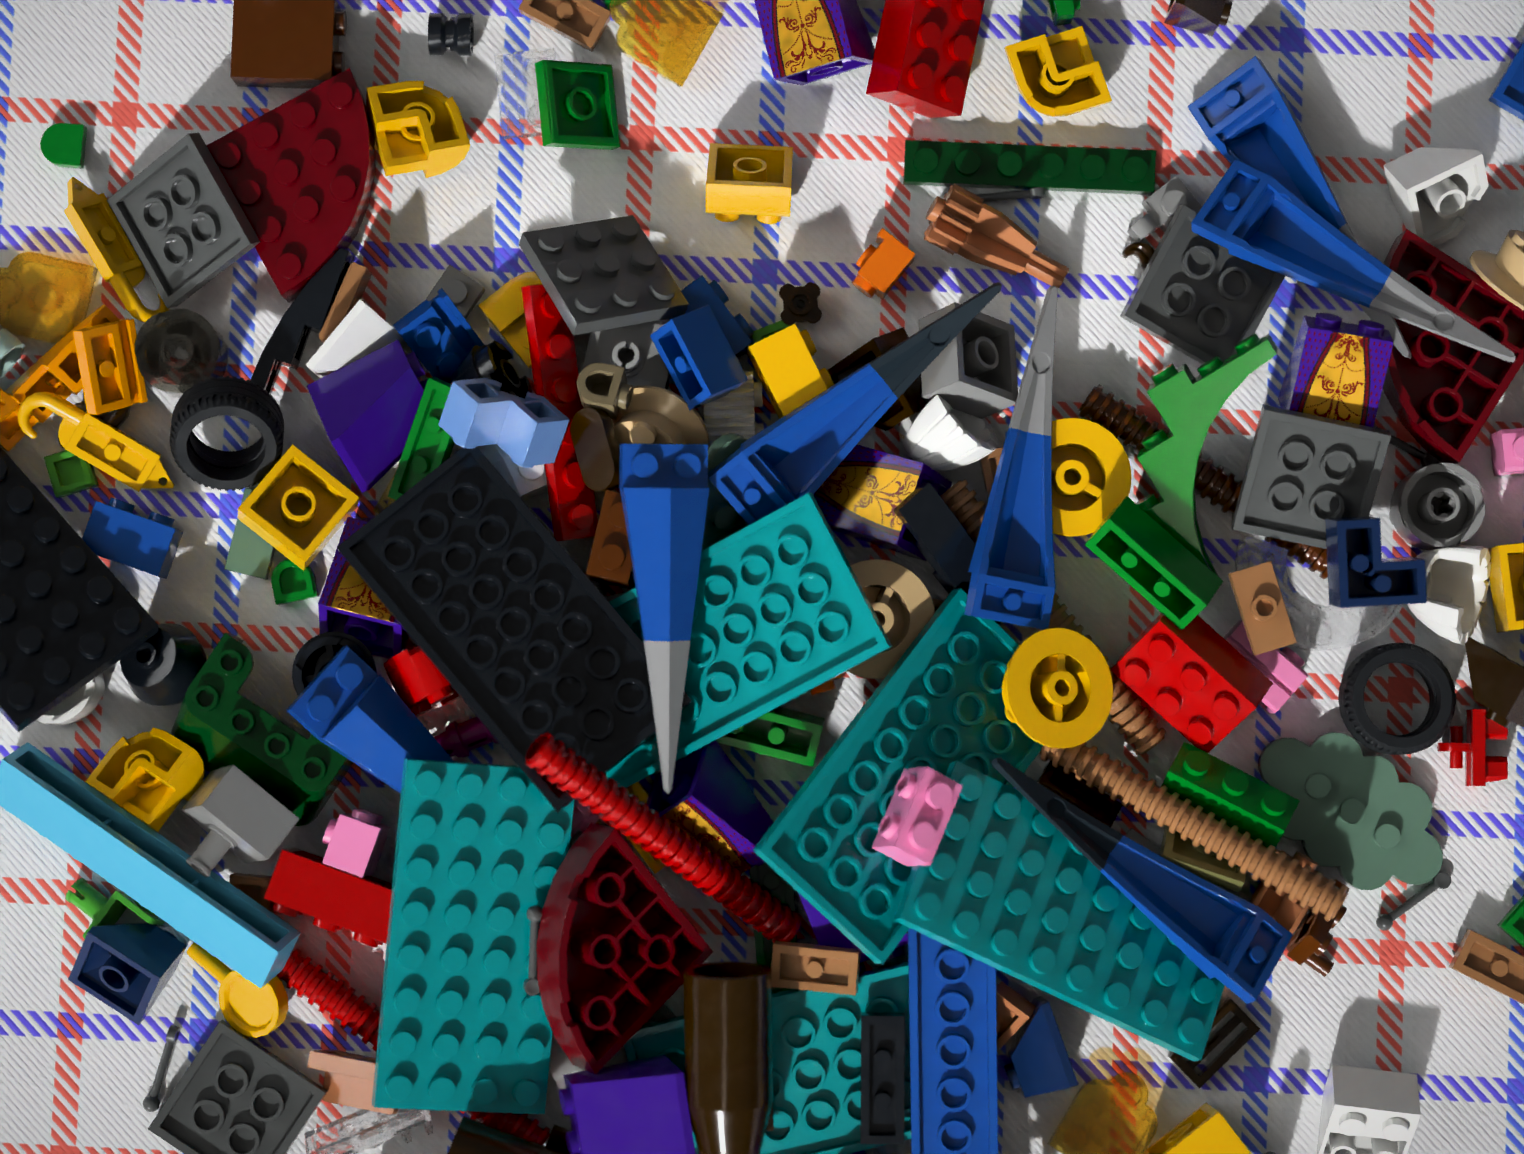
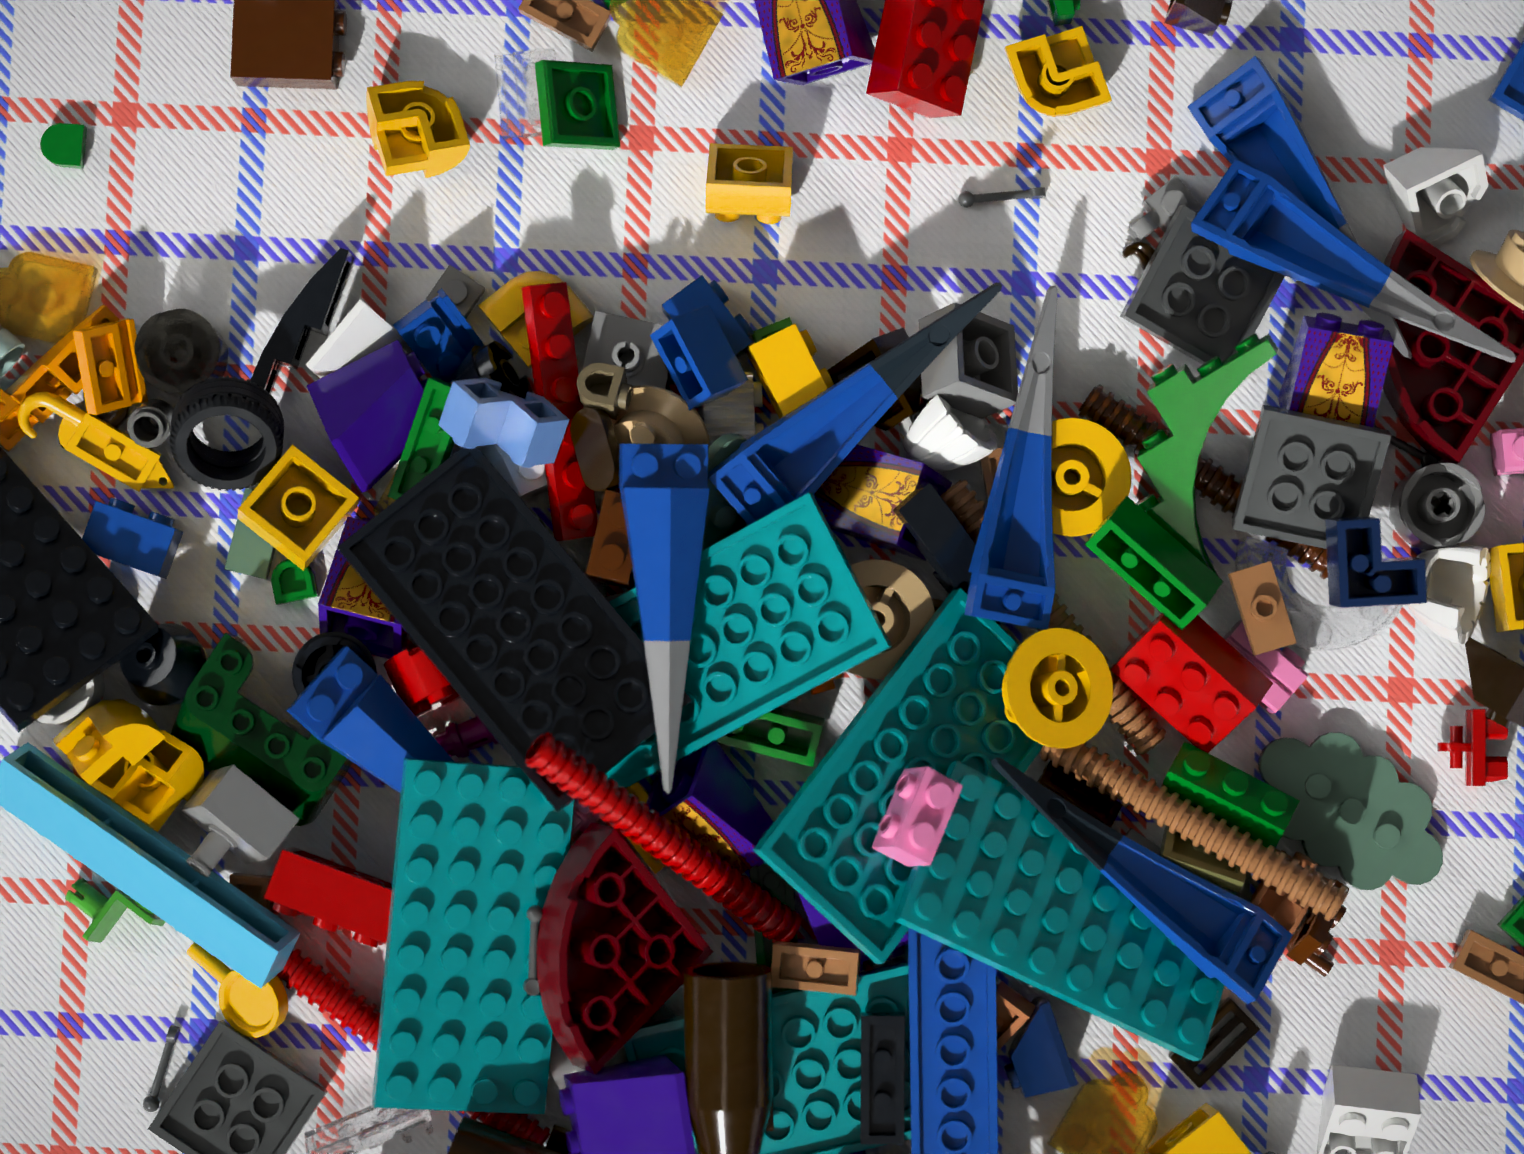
(69, 474): bright green tile -> none
(106, 735): none -> yellow brick
(108, 246): yellow plate -> none
(127, 966): dark blue slope -> none
(143, 431): none -> dark grey brick
(183, 220): dark grey plate -> none
(303, 178): dark red brick -> none
(346, 298): medium nougat plate -> none
(347, 1078): nougat panel -> none
(355, 842): bright pink brick -> none
(456, 34): black wheel -> none
(603, 274): dark grey plate -> none
(793, 313): dark brown plate -> none
(882, 265): orange brick -> none
(987, 237): nougat piece -> none
(1029, 167): dark green plate -> none
(1440, 689): black tyre -> none
(1441, 881): dark grey hinge -> none

